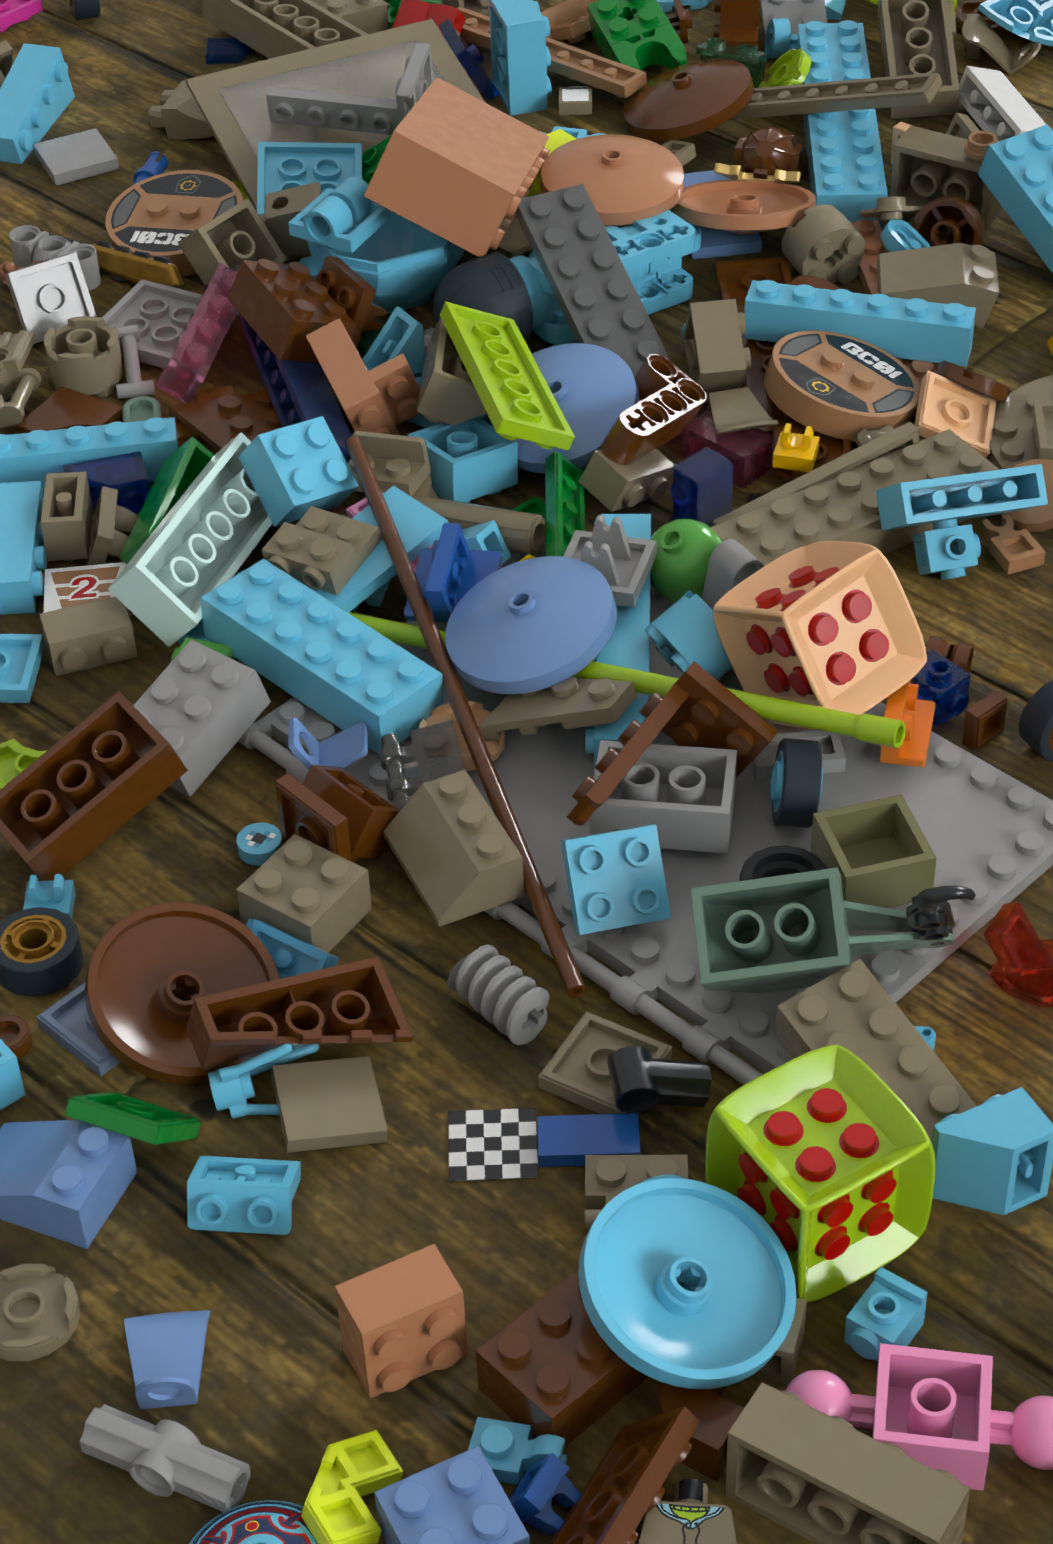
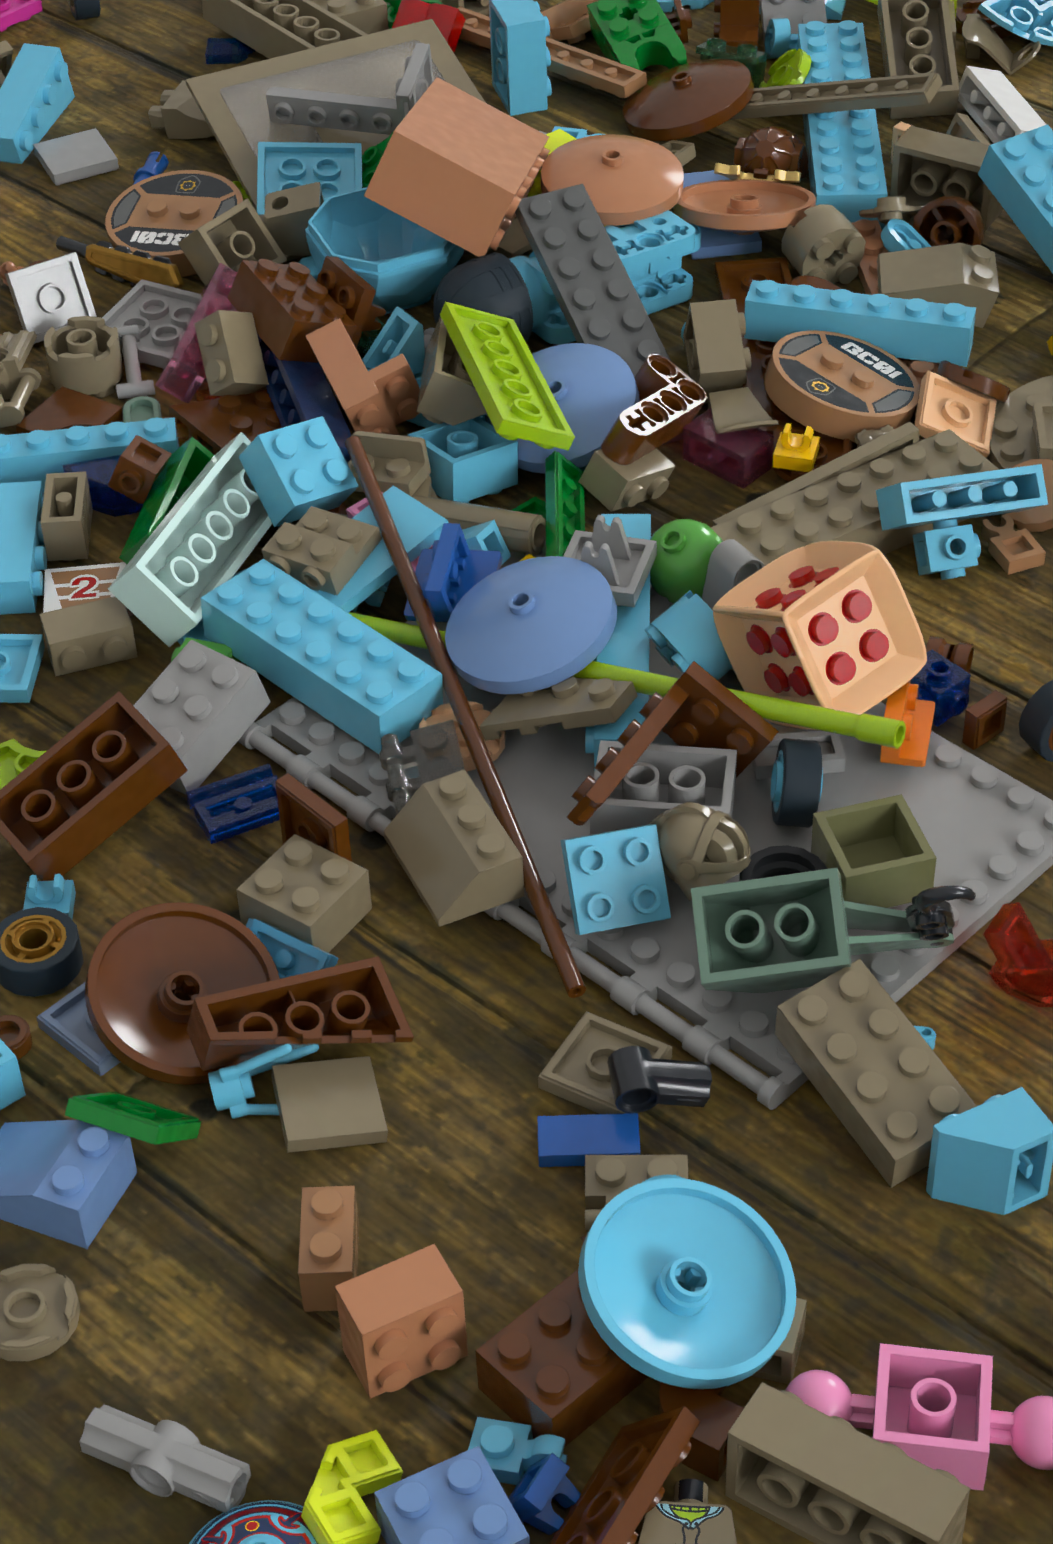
(32, 245): light grey piece -> none
(108, 527): dark tan tile -> none
(138, 469): none -> reddish brown bracket
(167, 1356): medium blue piece -> none
(231, 353): none -> dark tan brick
(236, 803): none -> clear blue plate
(242, 1194): medium azure bracket -> none
(258, 843): medium azure tile -> none
(327, 1244): none -> medium nougat brick
(334, 751): medium blue bracket -> none
(340, 217): medium azure plate -> none
(365, 810): reddish brown brick -> none
(469, 58): clear blue plate -> none
(492, 1144): sticker -> none
(501, 994): light grey piece -> none
(575, 100): slope -> none
(701, 846): none -> dark tan helmet
(702, 487): clear blue brick -> none
(826, 1165): lime piece -> none
(885, 1314): medium azure brick -> none
(978, 144): medium nougat plate -> none

